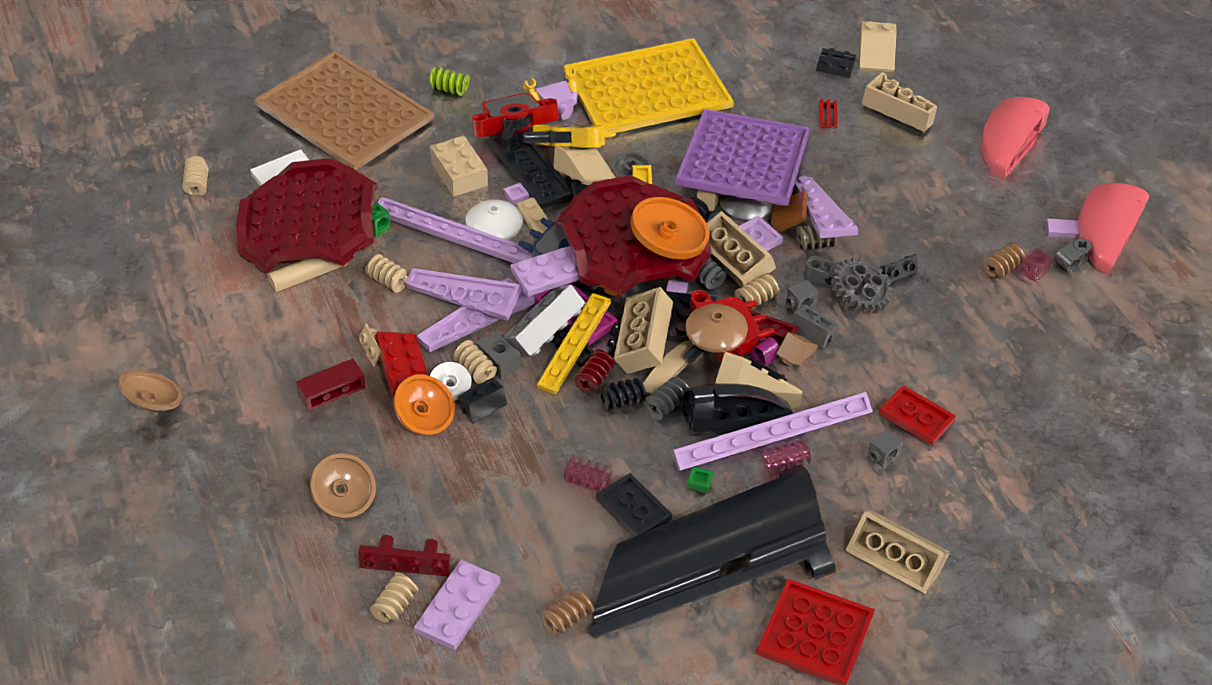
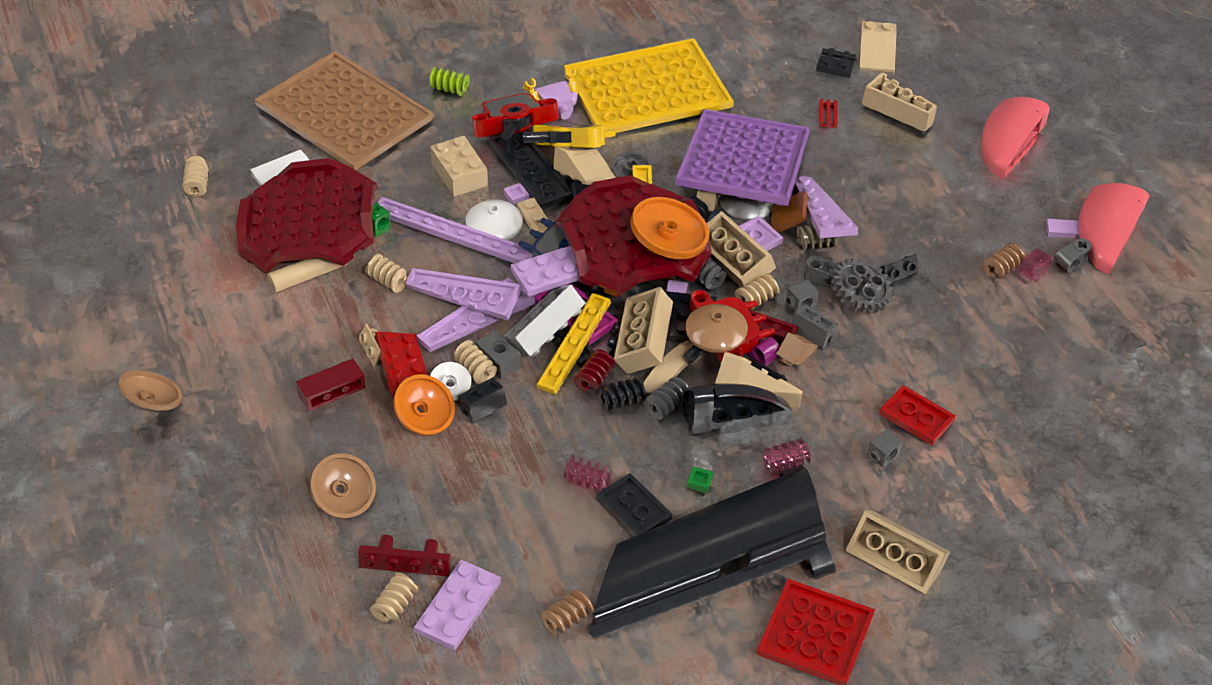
(771, 431): lavender plate -> none

